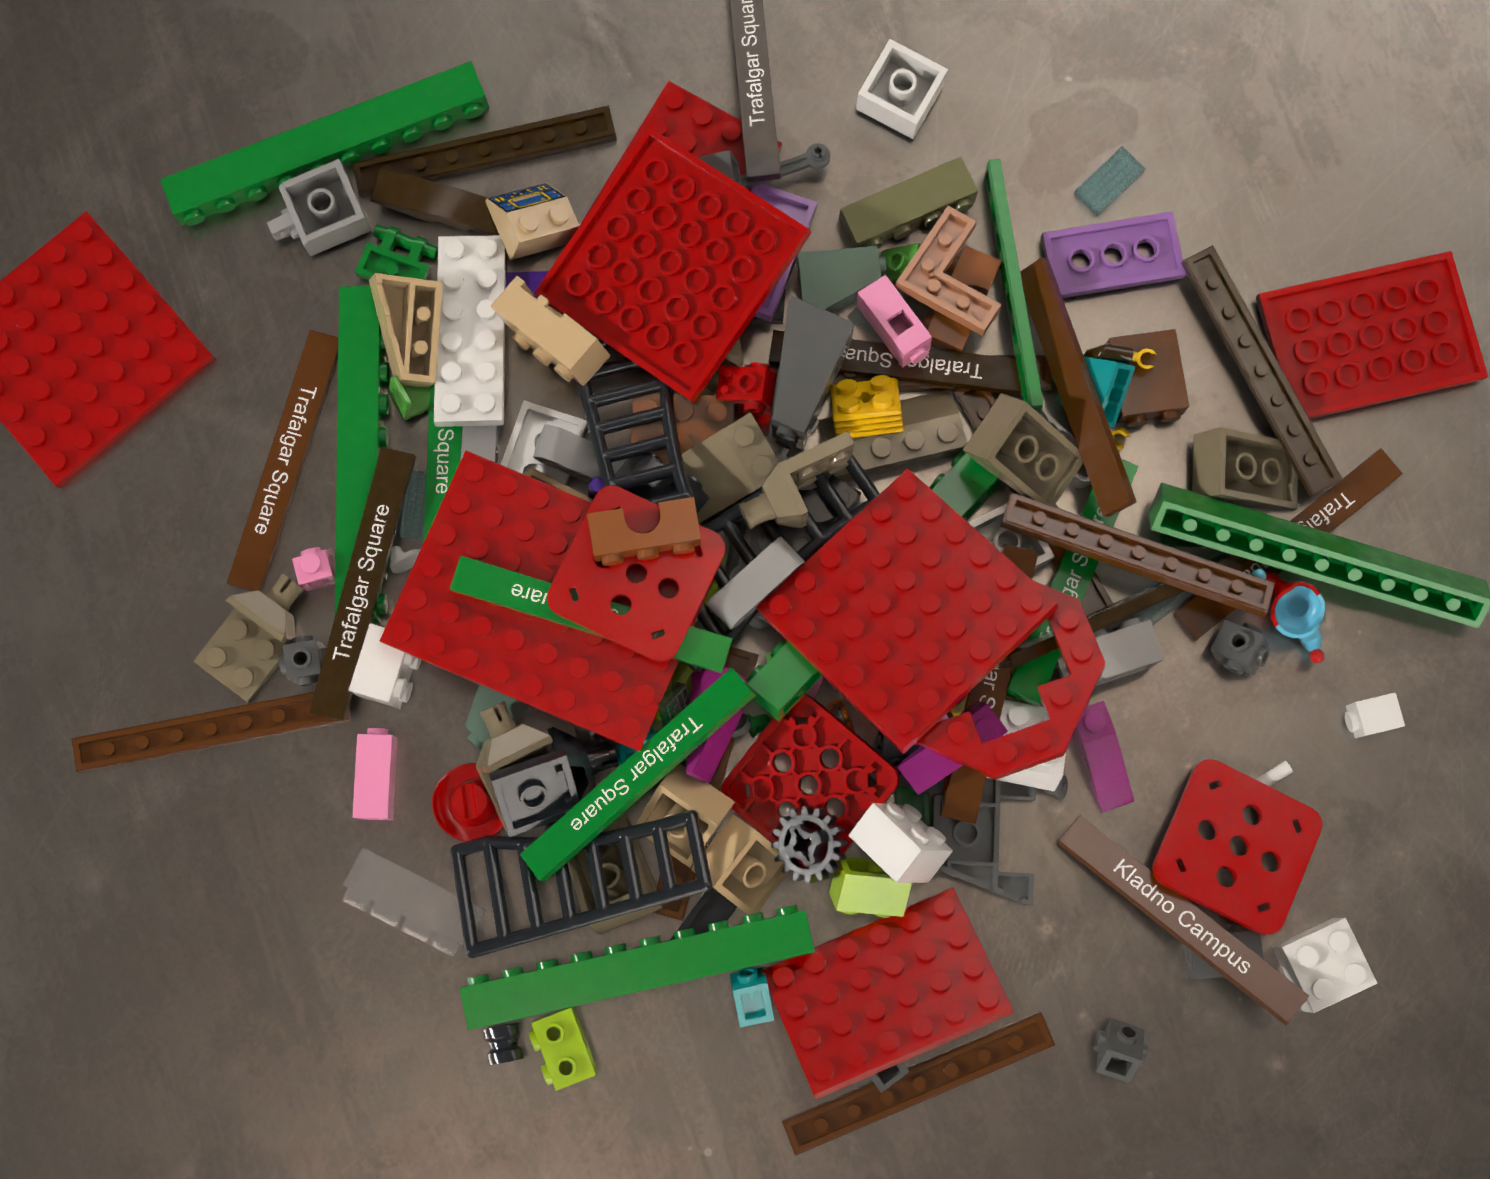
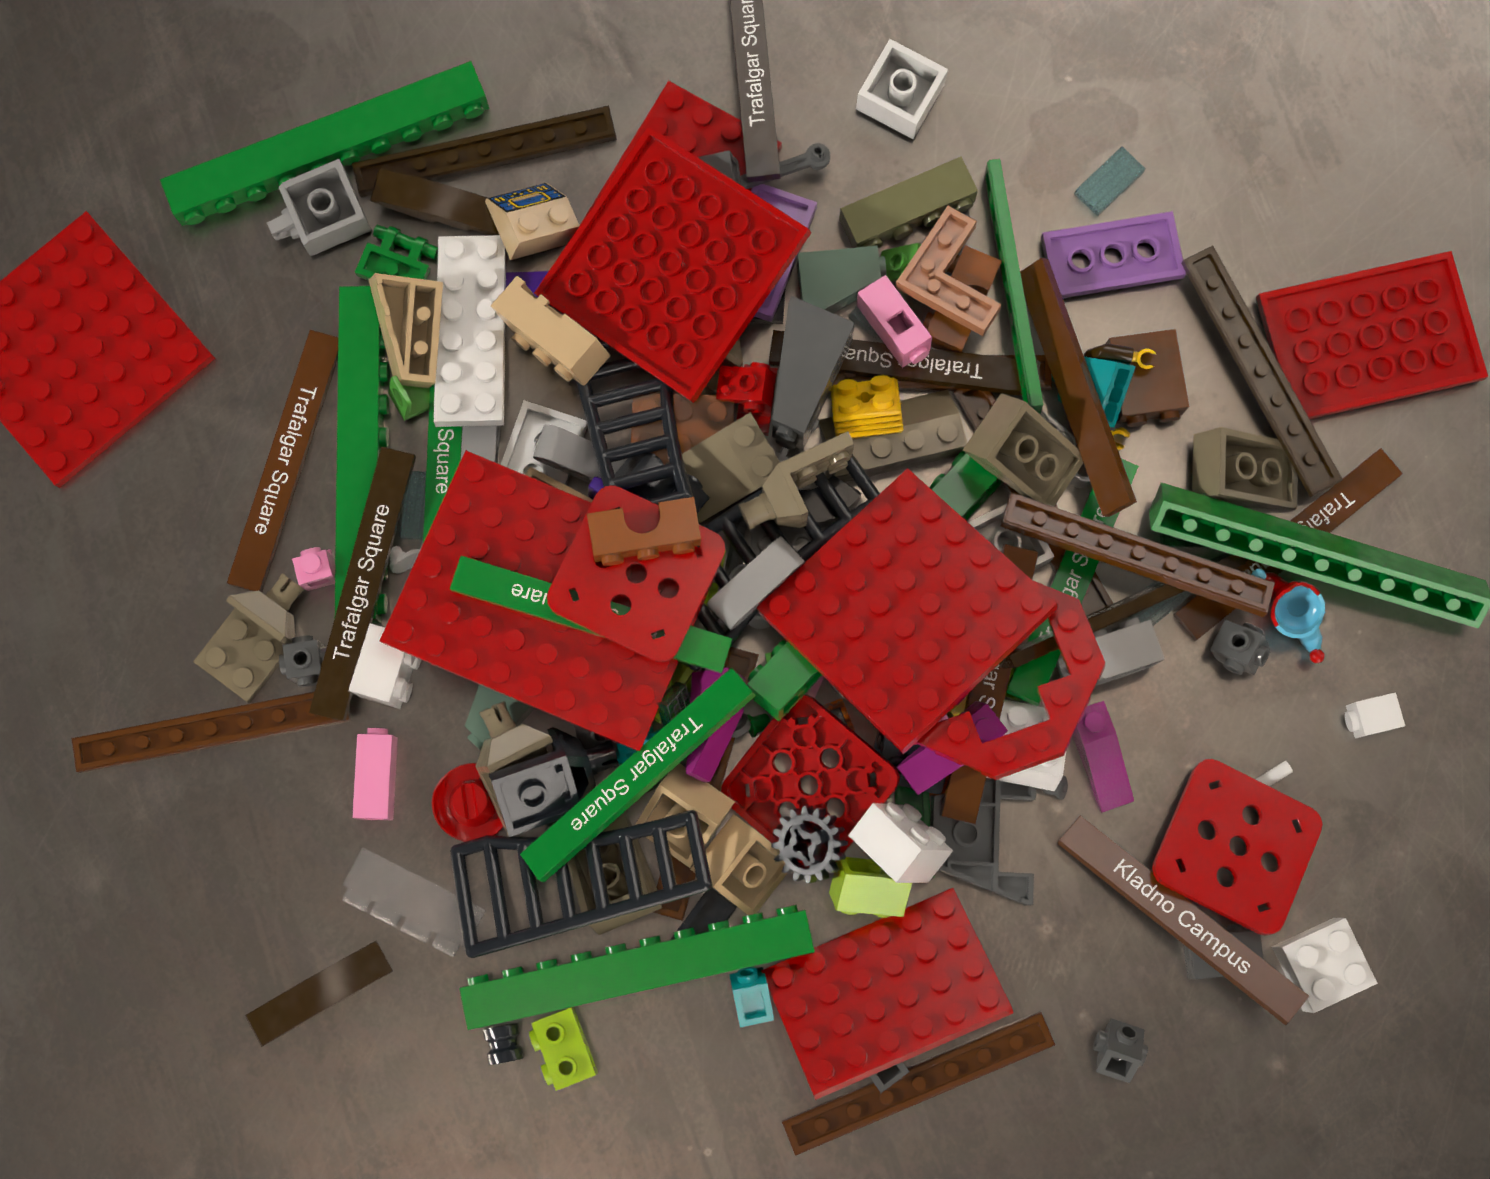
(318, 993): none -> dark brown slope

